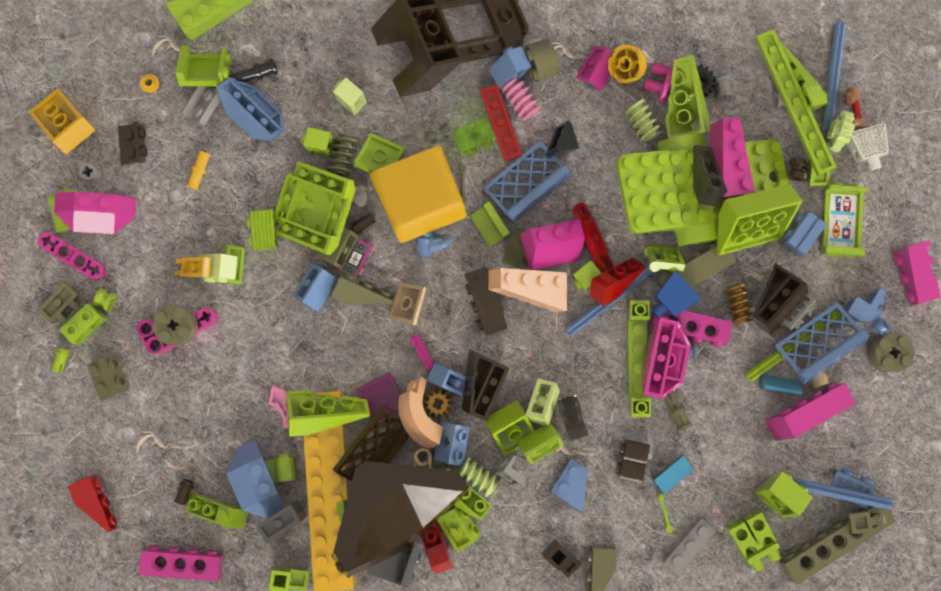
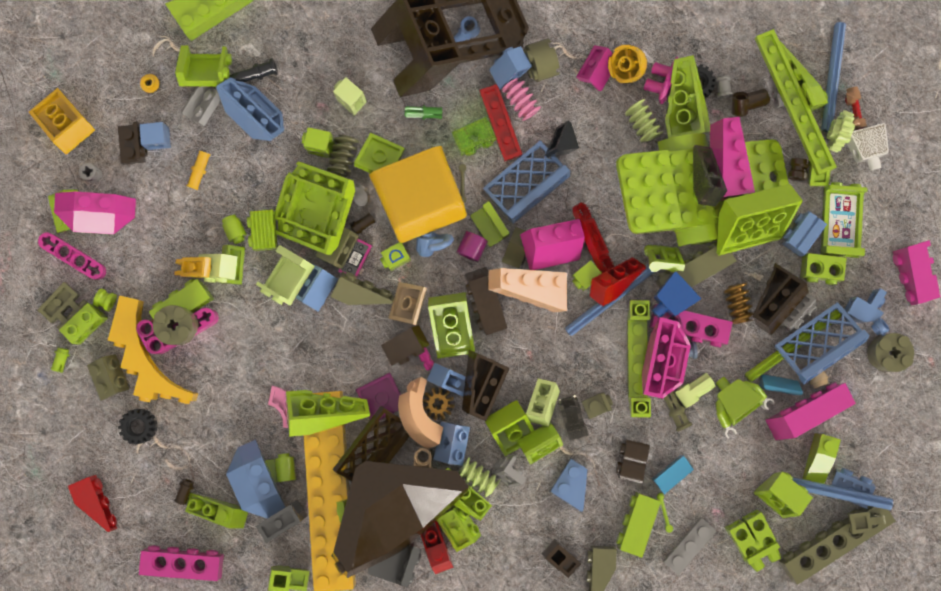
(129, 435): none -> black tyre
(137, 358): none -> yellow arch
(155, 136): none -> medium blue piece
(192, 297): none -> lime brick
(234, 229): none -> lime brick
(286, 277): none -> yellowish green panel
(394, 256): none -> lime brick
(405, 345): none -> dark brown piece
(423, 112): none -> bright green axle
(451, 325): none -> lime slope
(463, 34): none -> medium blue pin
(472, 246): none -> magenta piece
(597, 405): none -> olive bracket
(638, 524): none -> lime brick
(691, 392): none -> yellowish green piece
(738, 401): none -> lime torso
(744, 101): none -> dark brown piece
(821, 458): none -> lime slope
(823, 264): none -> lime brick

